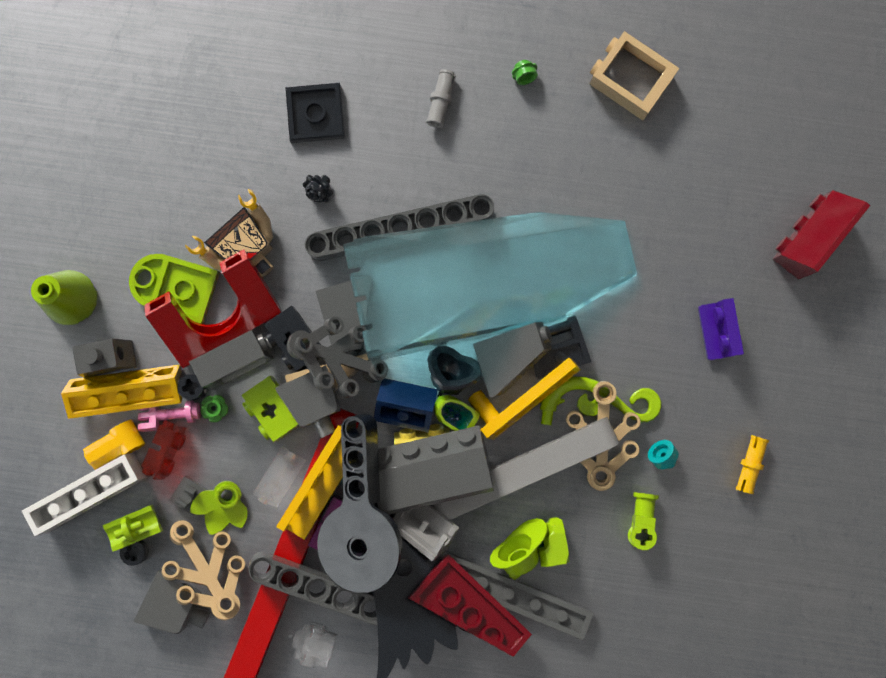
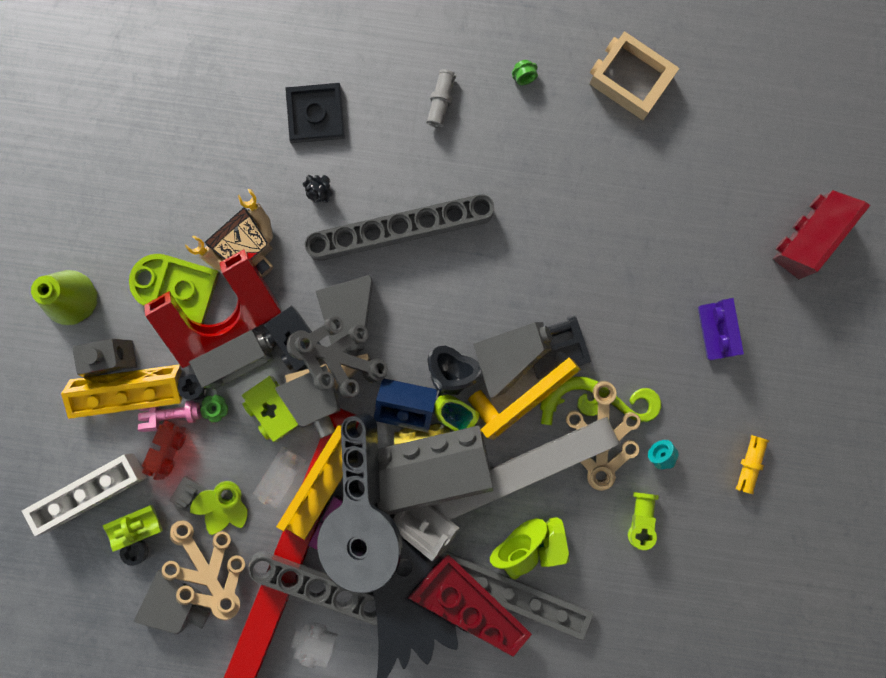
(121, 440): yellow piece -> none
(482, 277): clear light blue windscreen -> none

